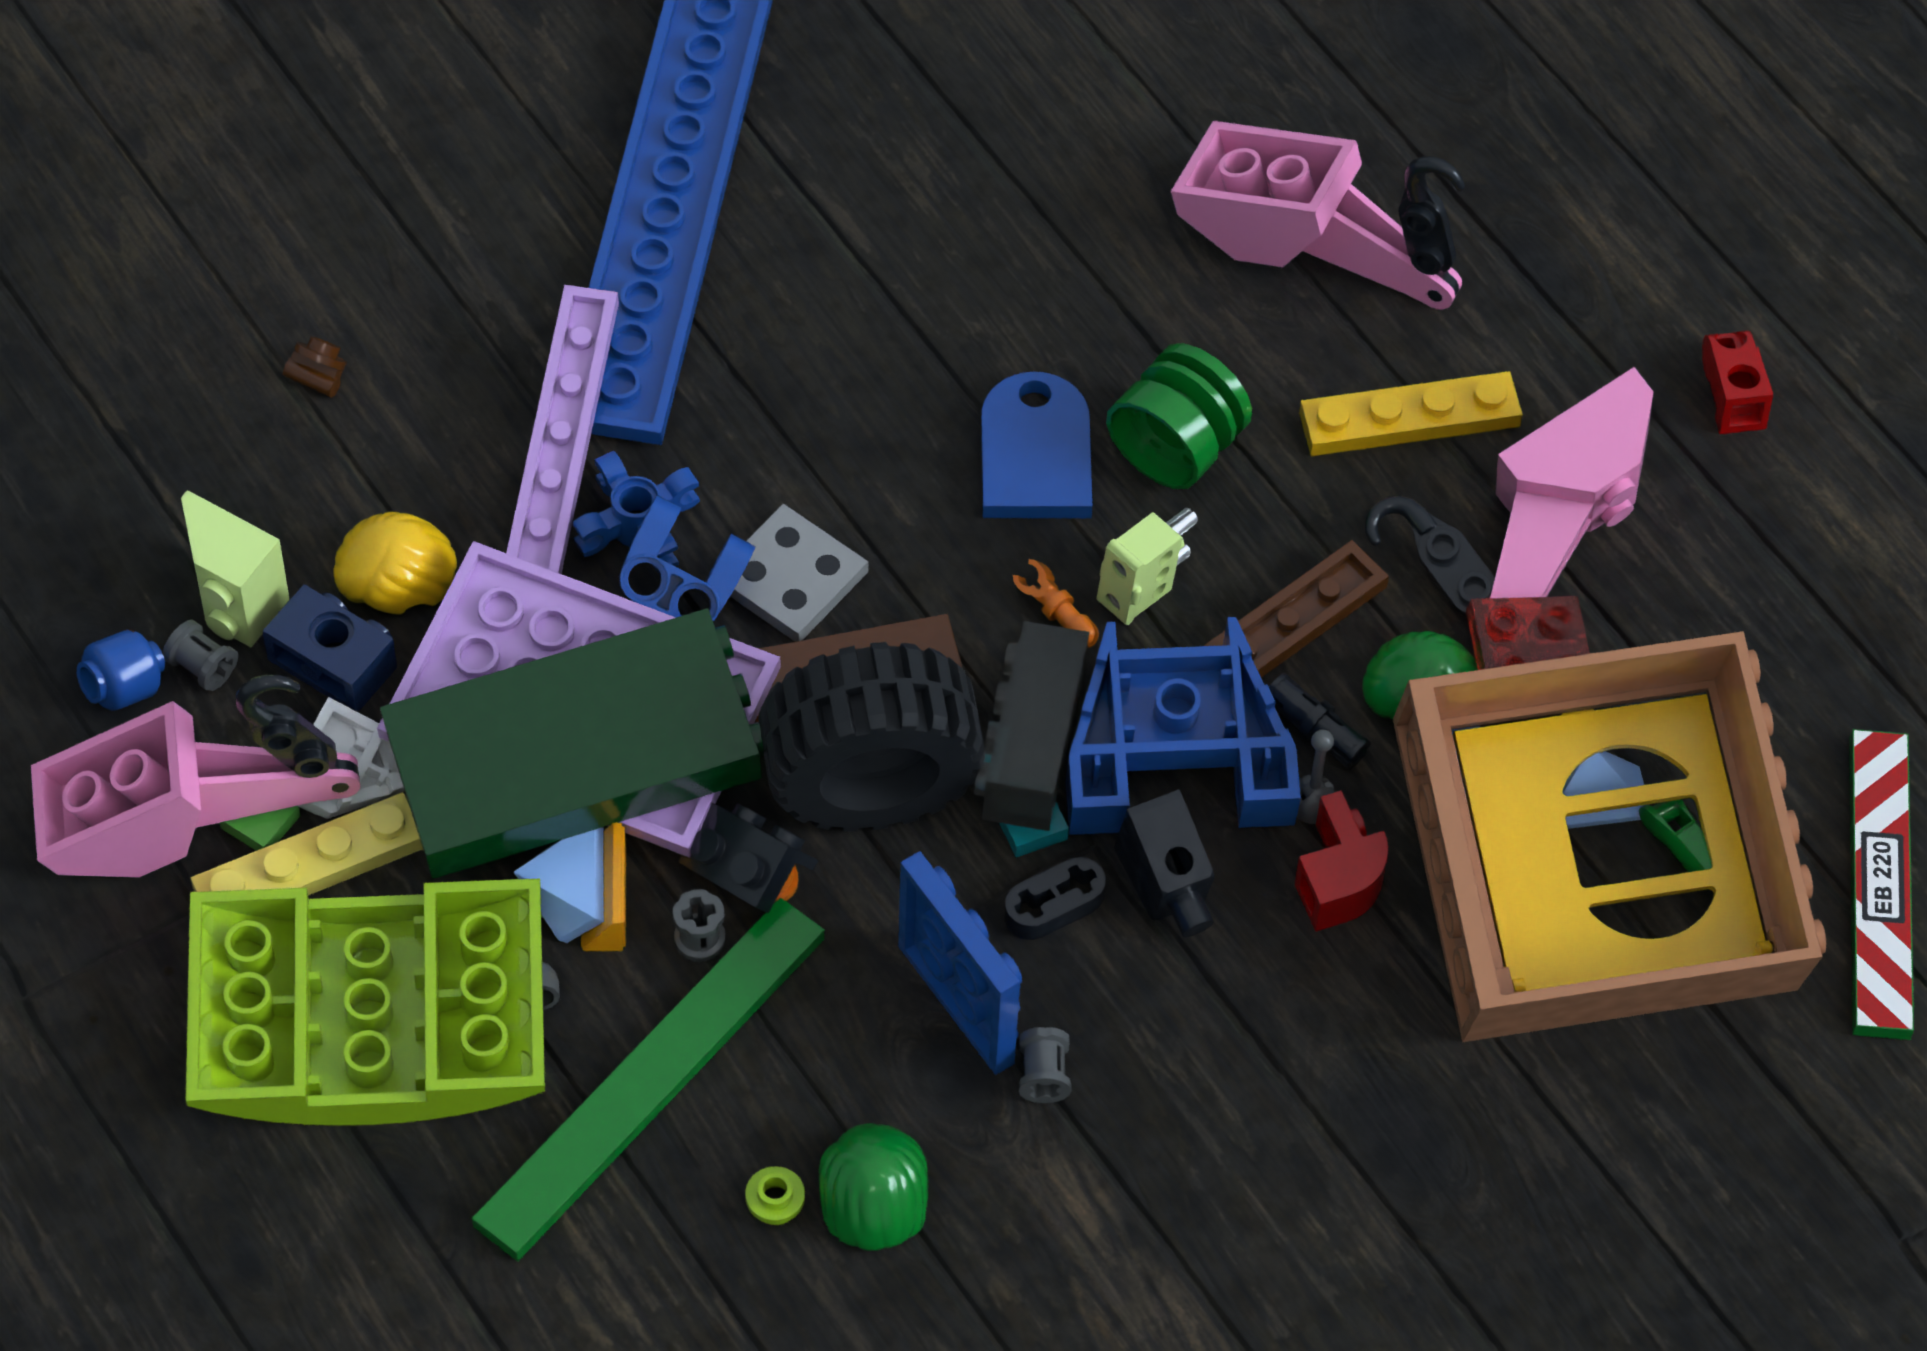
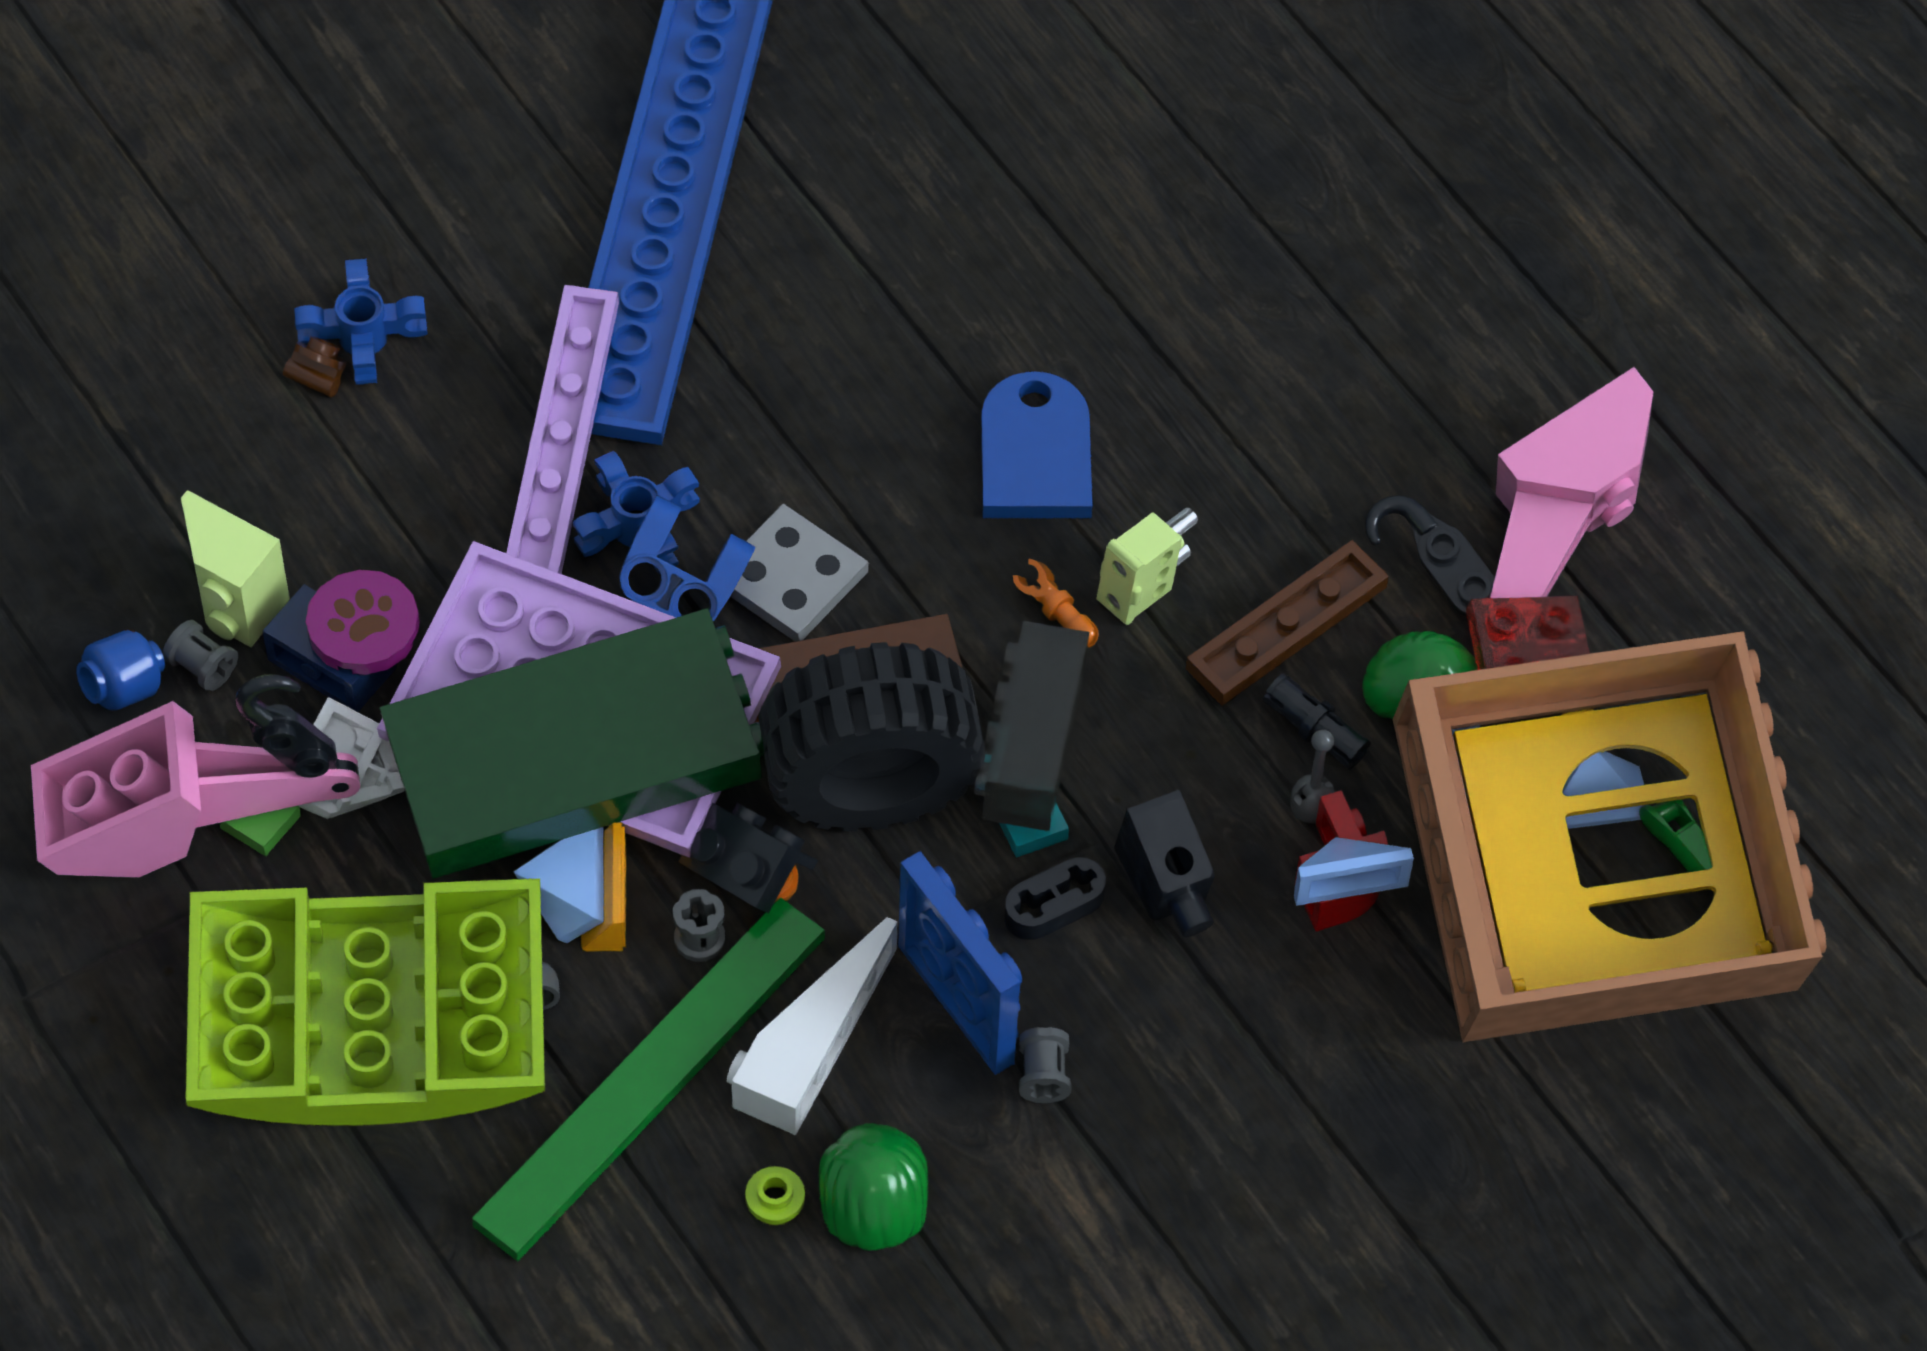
(324, 853): light yellow plate -> none
(362, 621): none -> magenta tile
(366, 305): none -> blue pin
(394, 563): yellow piece -> none
(801, 1045): none -> white slope
(1179, 416): green wheel -> none
(1179, 714): blue wedge -> none
(1289, 192): bright pink slope -> none
(1352, 869): none -> light blue slope
(1410, 413): yellow plate -> none
(1737, 382): red leg -> none
(1881, 885): tile -> none

